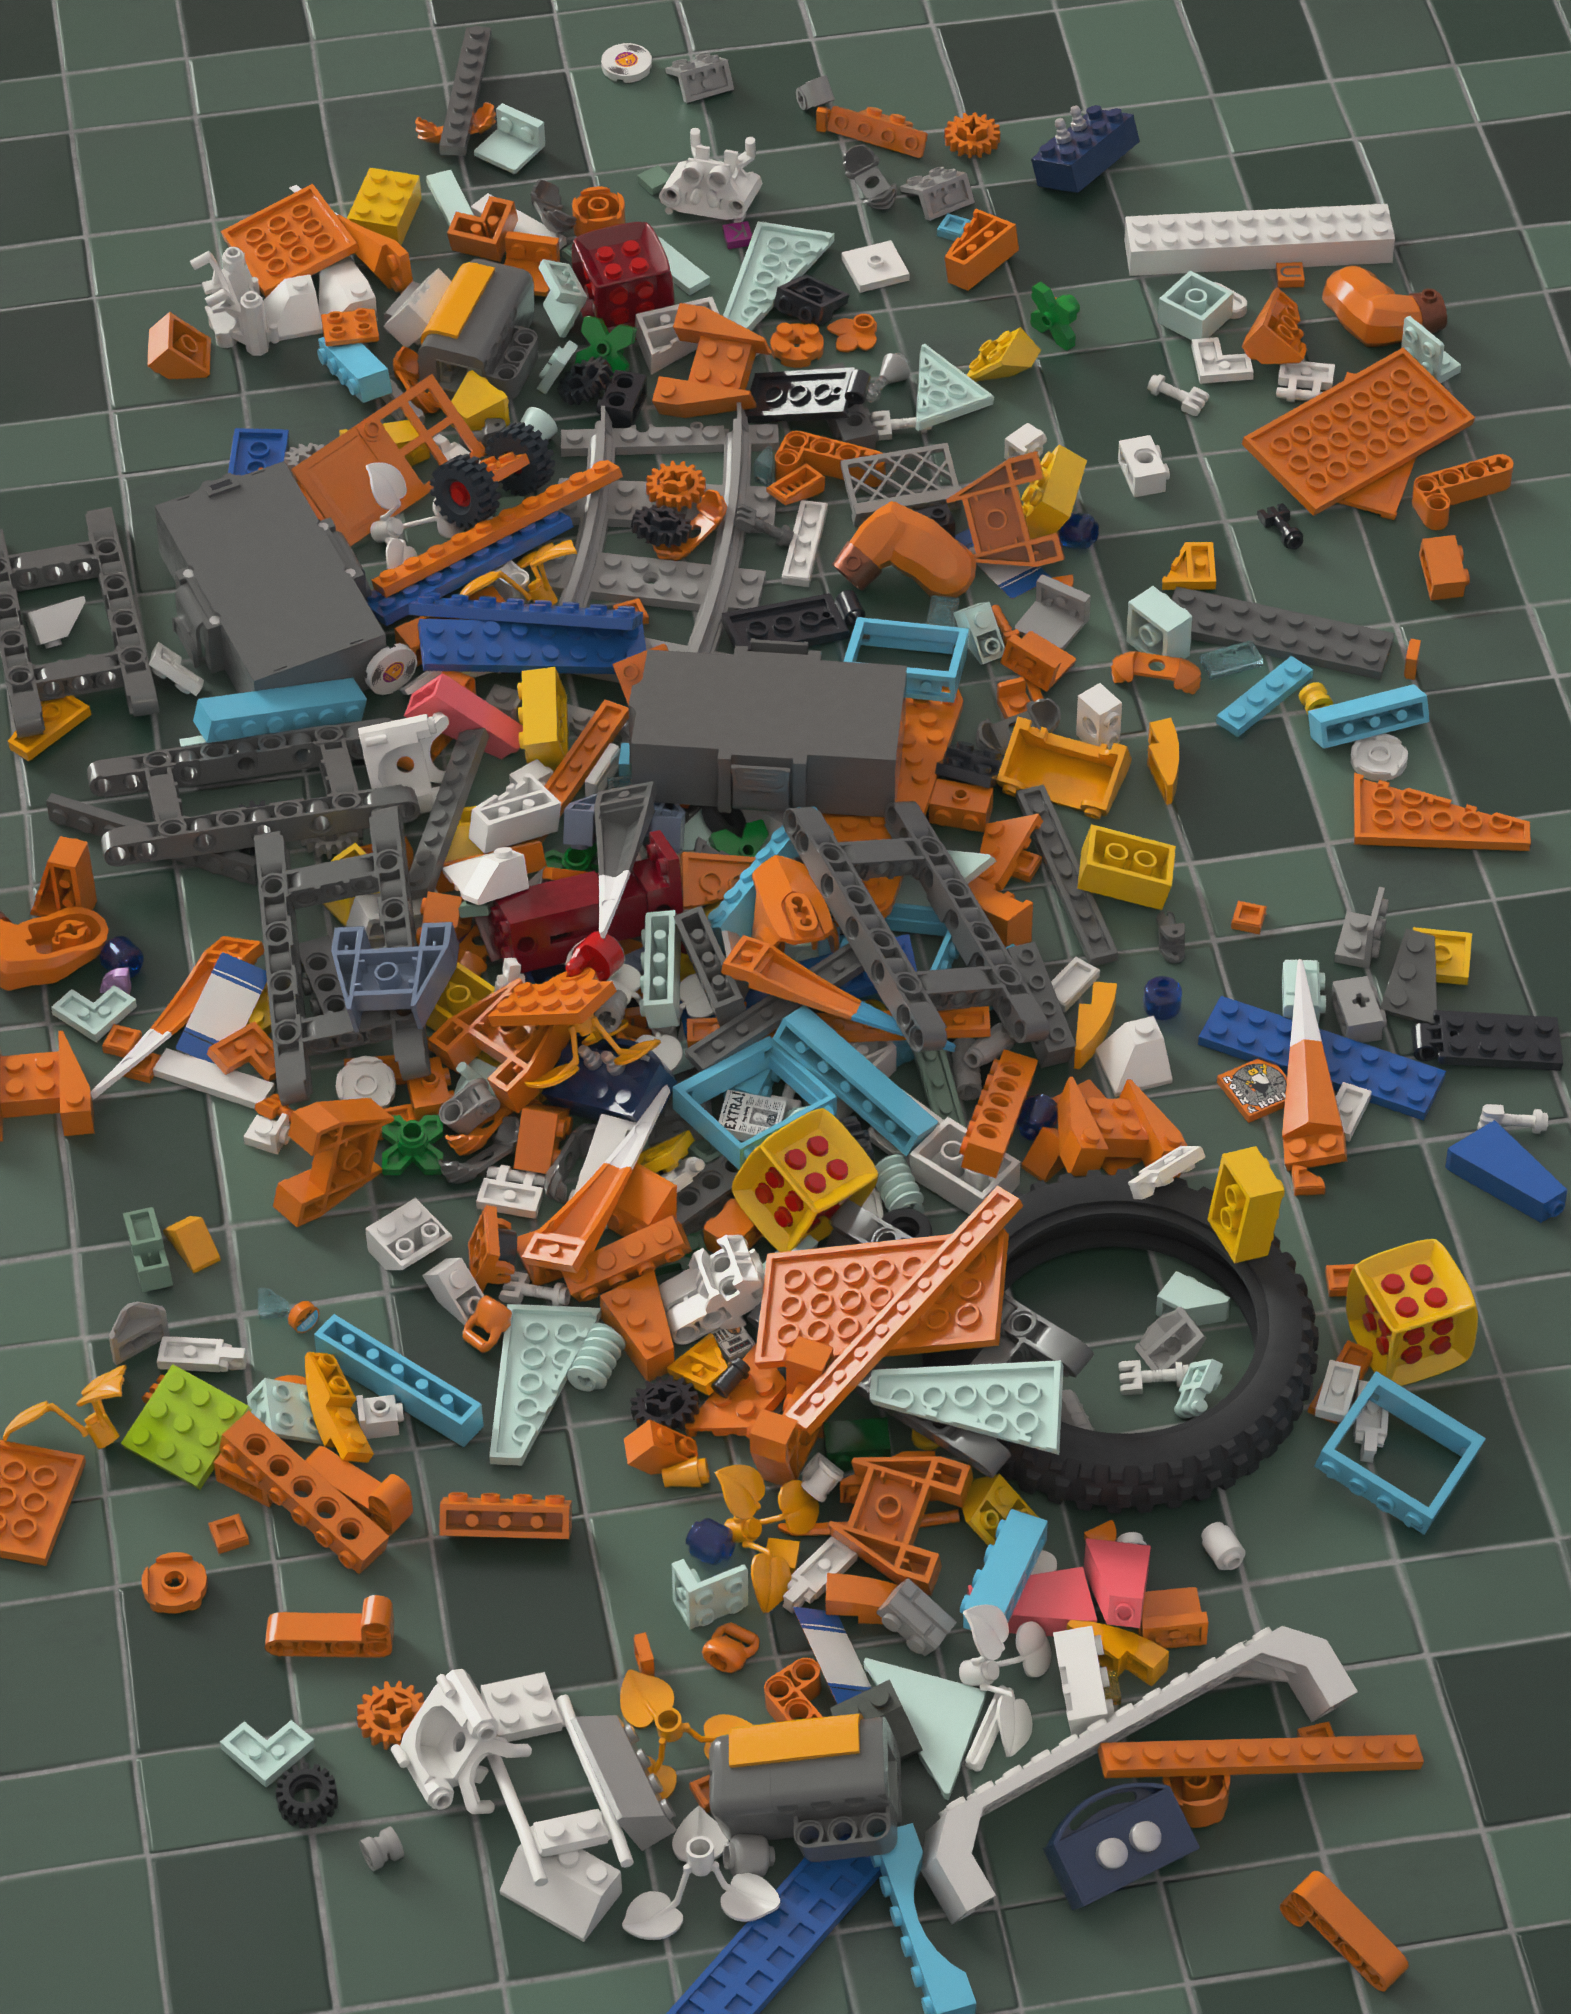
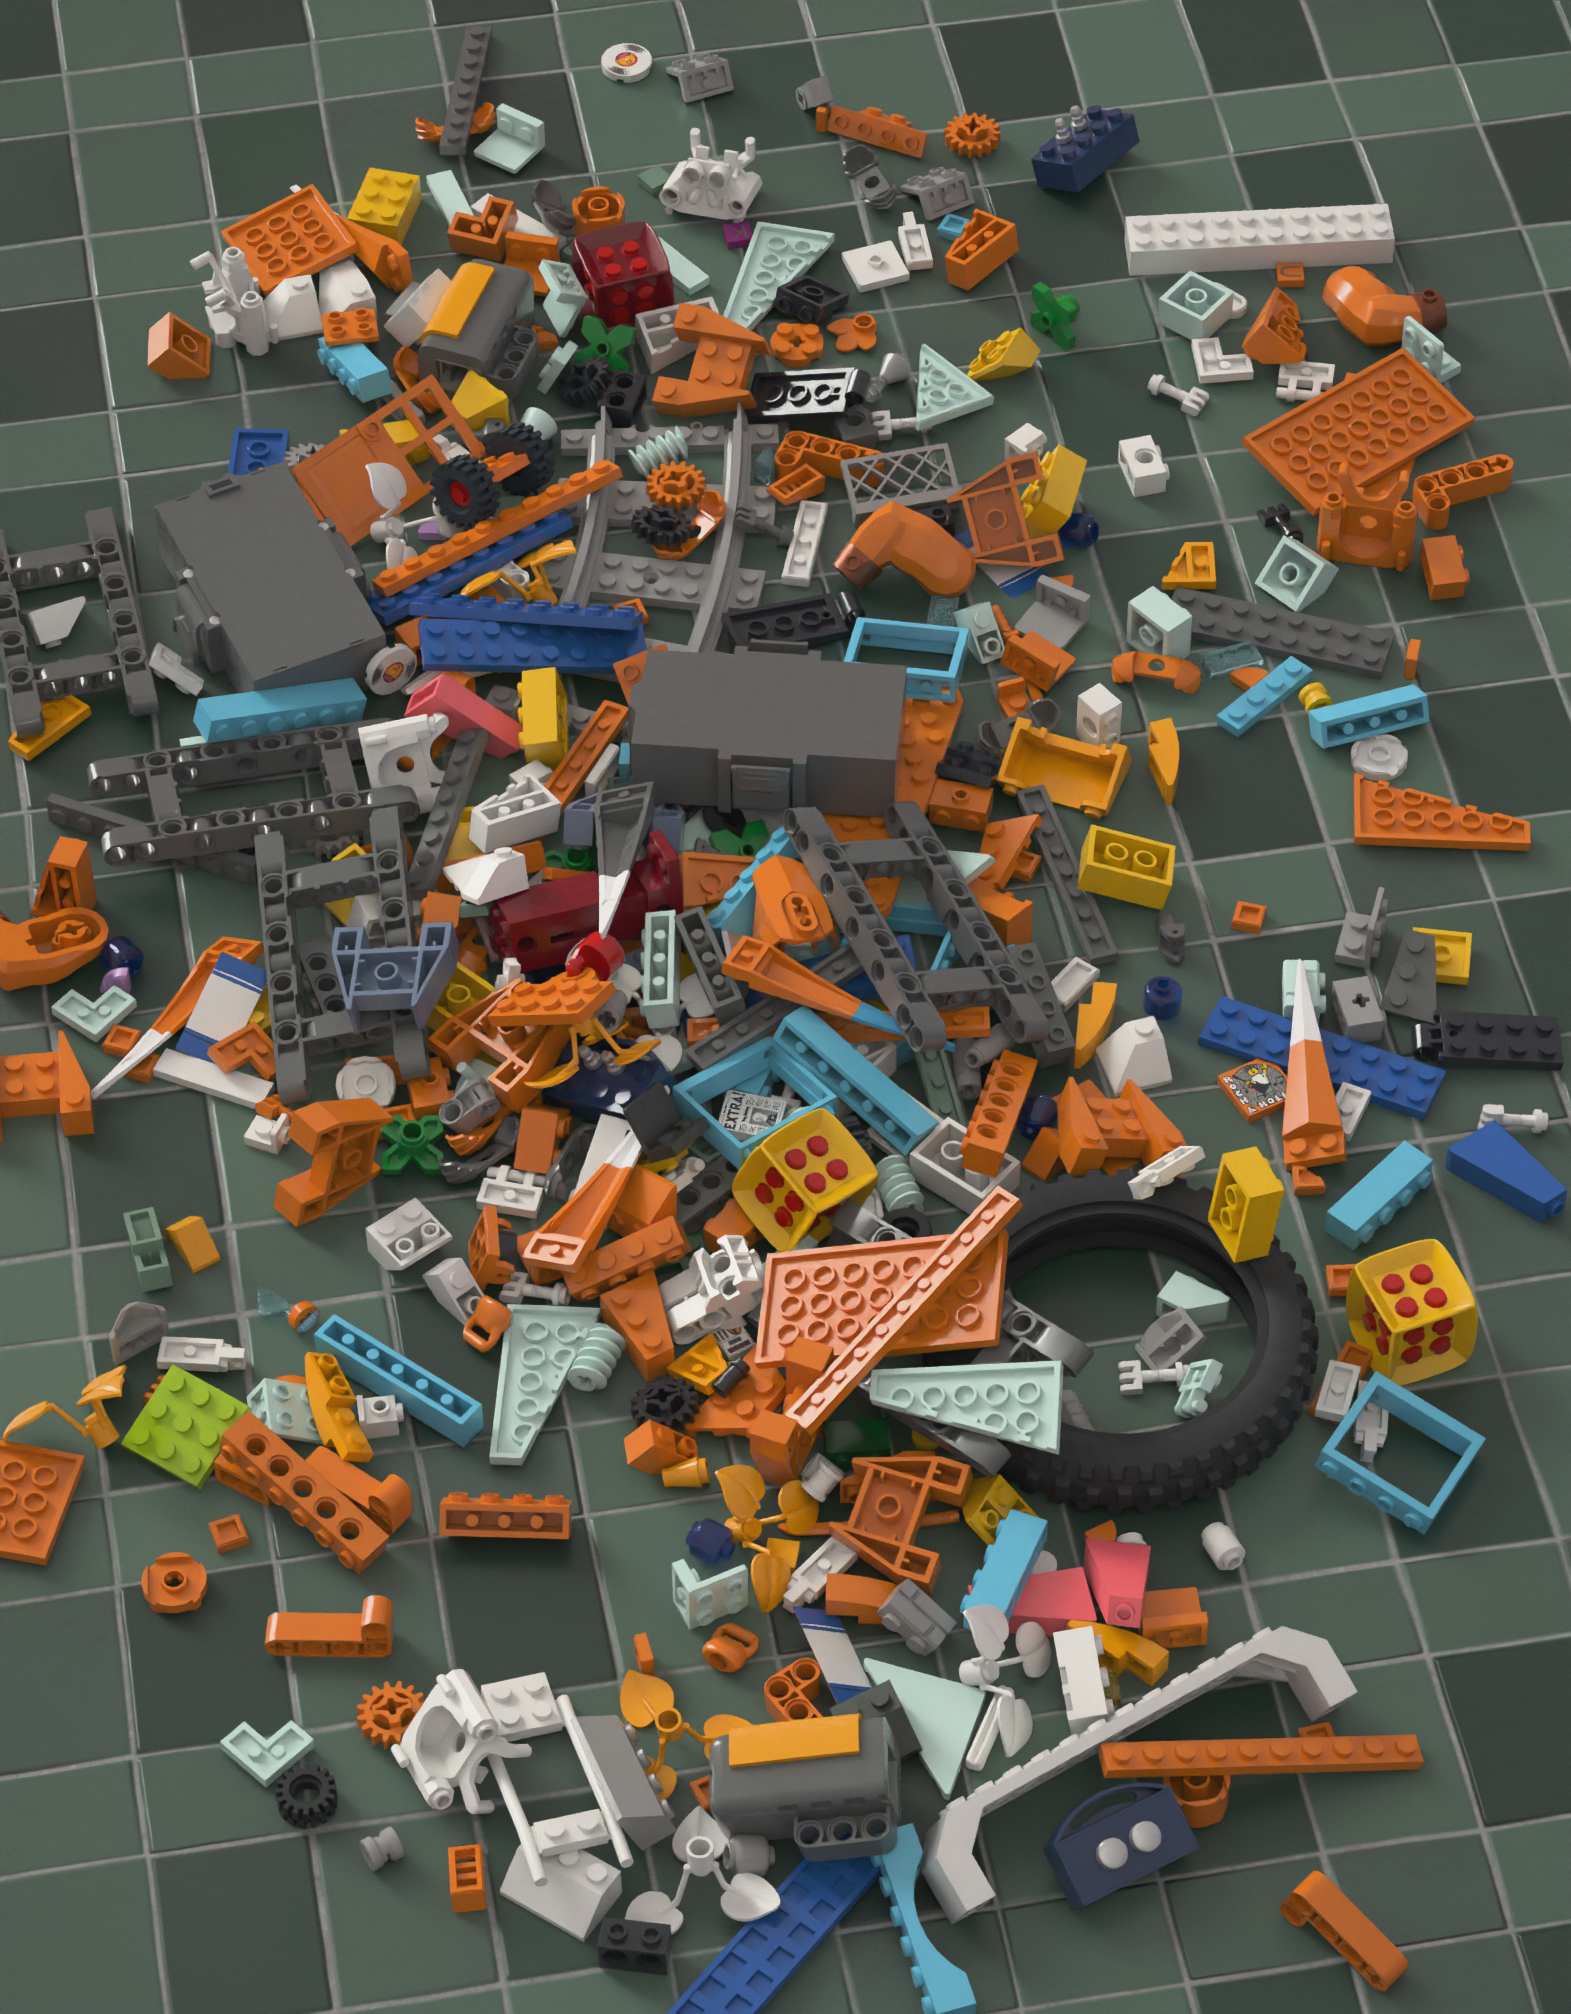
(429, 532): none -> lavender tile
(467, 1897): none -> orange slope
(546, 340): none -> orange tile
(634, 1946): none -> black brick
(660, 453): none -> light aqua piece
(660, 1126): none -> pearl dark grey bracket
(914, 244): none -> white hinge
(1247, 676): none -> orange tile
(1296, 574): none -> light aqua slope
(1366, 527): none -> orange piece
(1379, 1195): none -> medium azure brick

